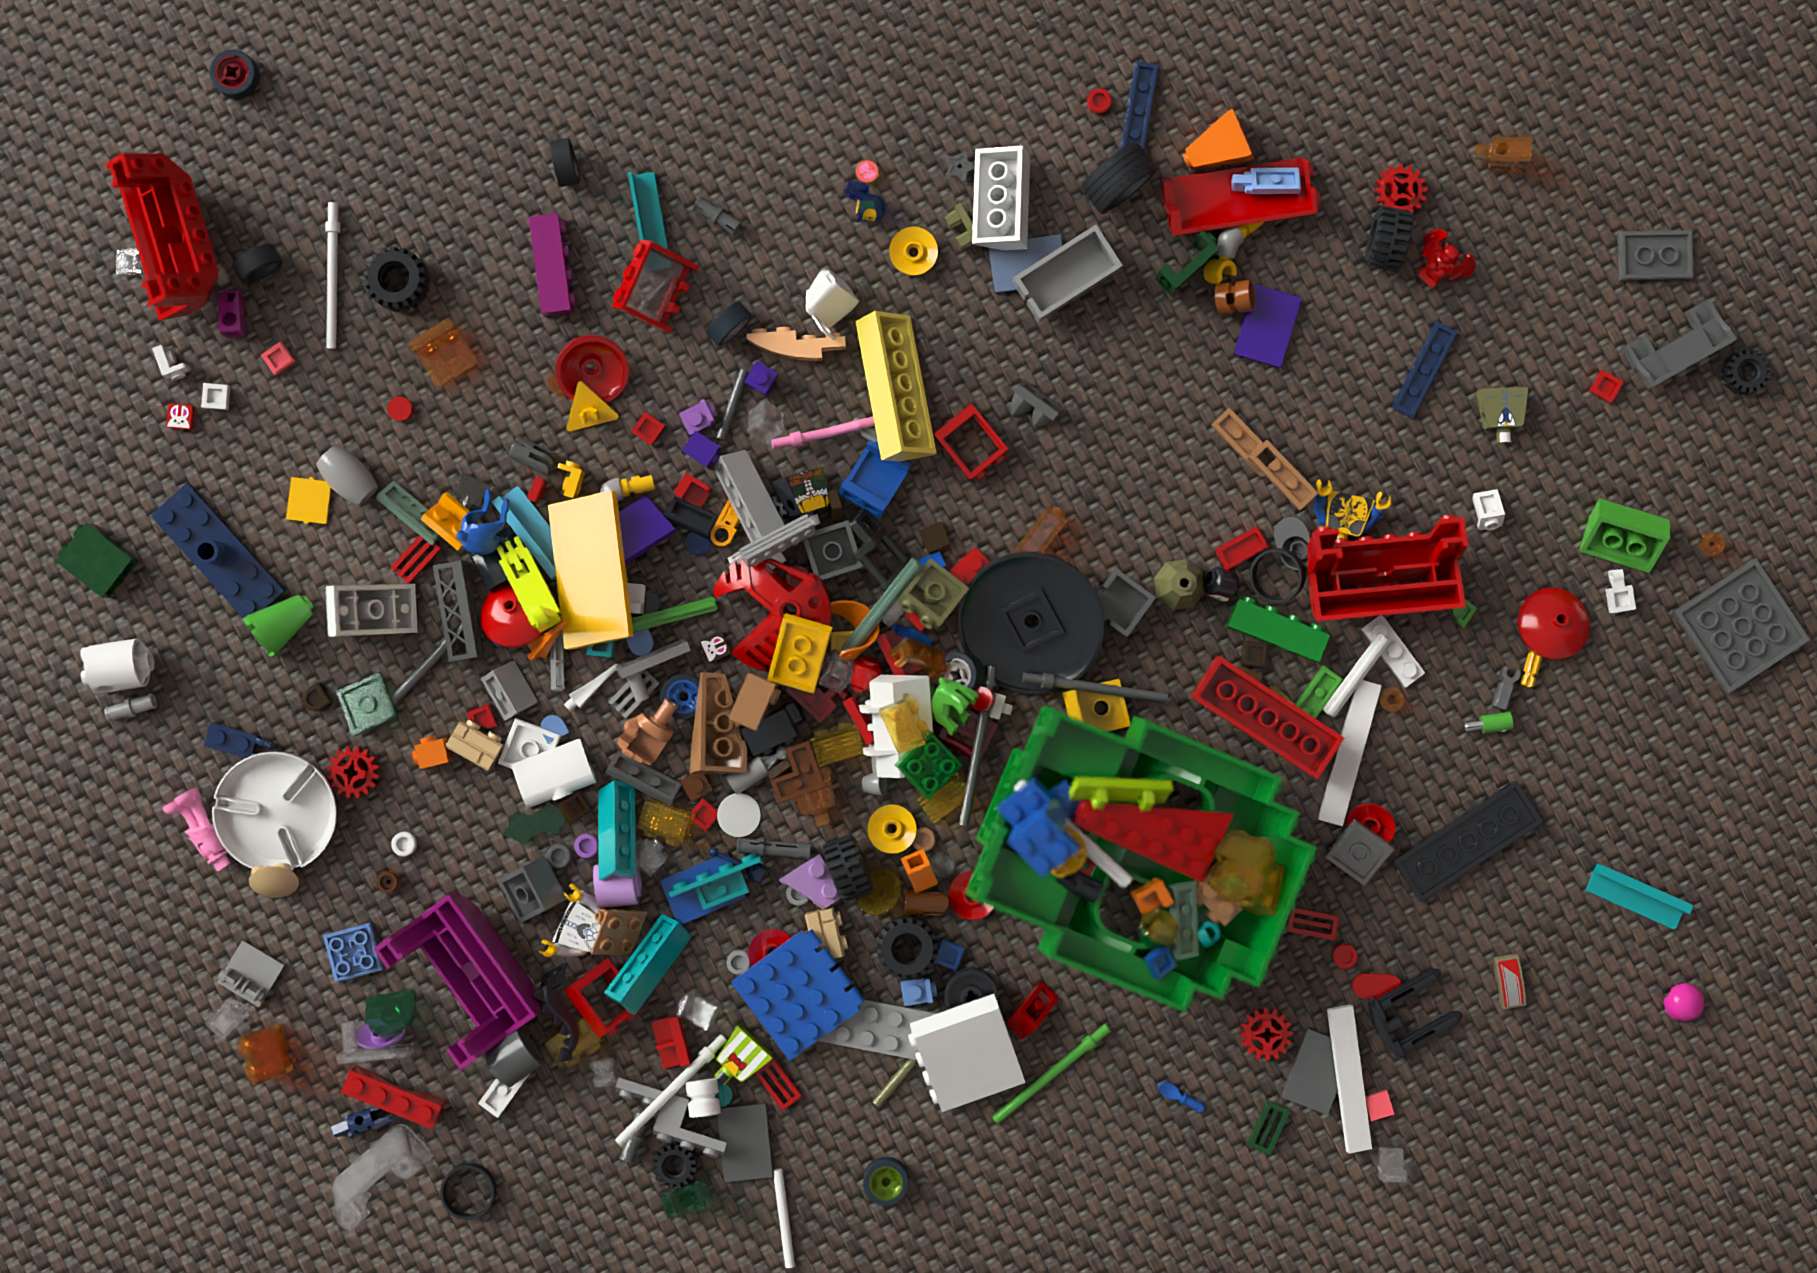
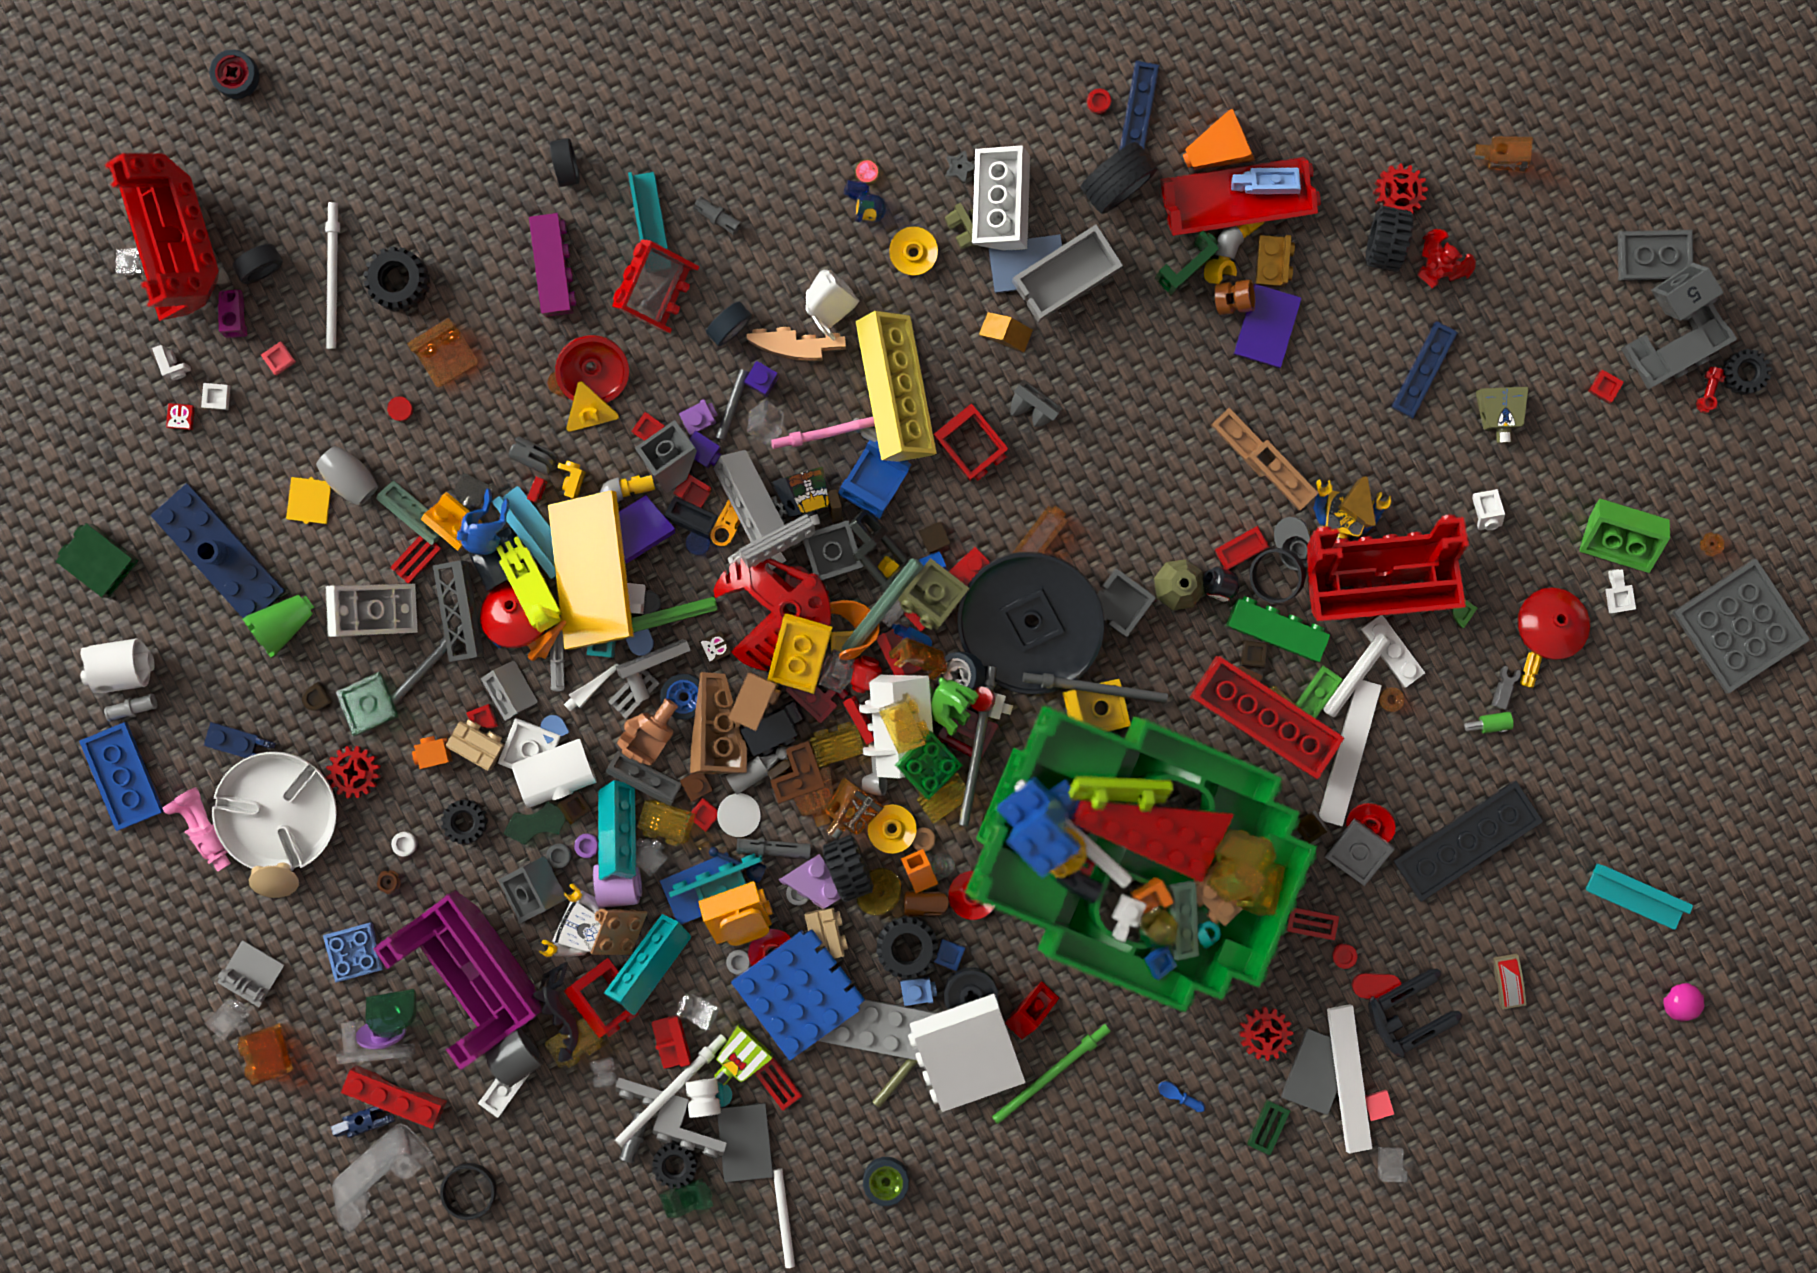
(121, 776): none -> blue plate
(477, 814): none -> black tyre
(668, 455): none -> dark grey slope
(737, 915): none -> light orange brick
(851, 809): none -> clear orange torso
(887, 566): none -> yellow tile
(1006, 331): none -> pearl gold slope
(1127, 913): none -> white plate
(1274, 261): none -> pearl gold bracket
(1312, 827): none -> dark brown tile
(1359, 503): none -> pearl gold slope
(1687, 292): none -> dark grey brick
(1709, 402): none -> red bar

